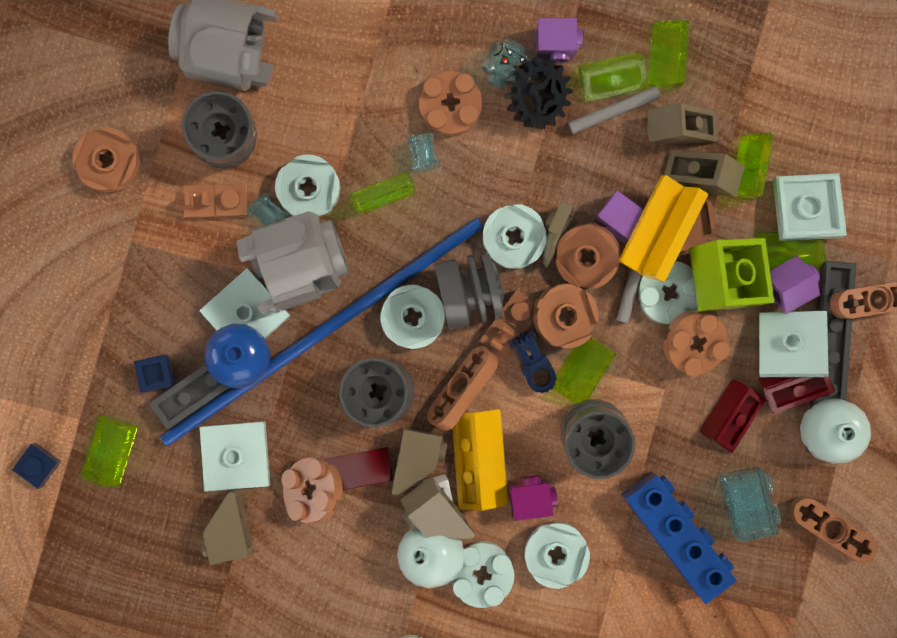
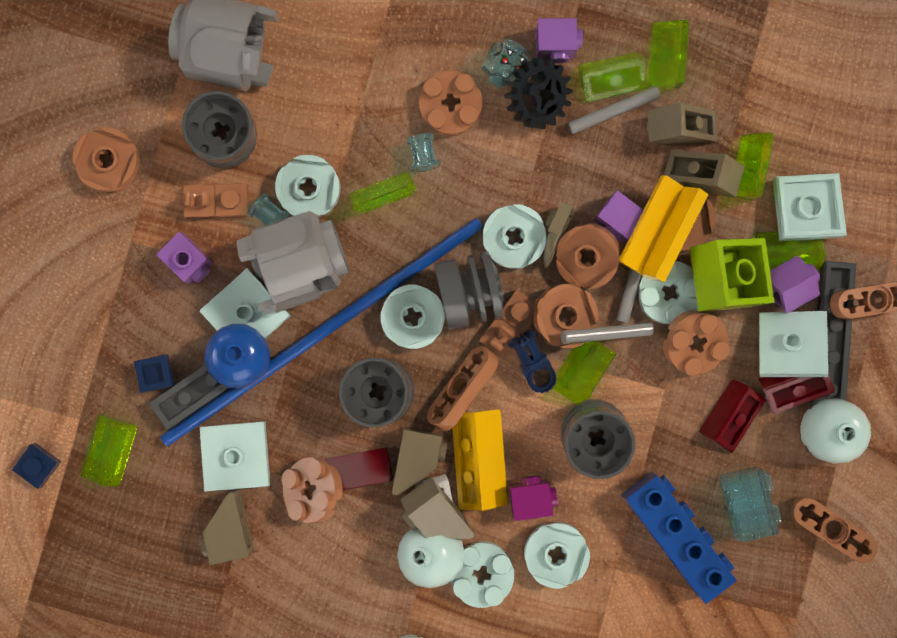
(185, 259): none -> medium lavender brick
(607, 333): none -> light grey bar

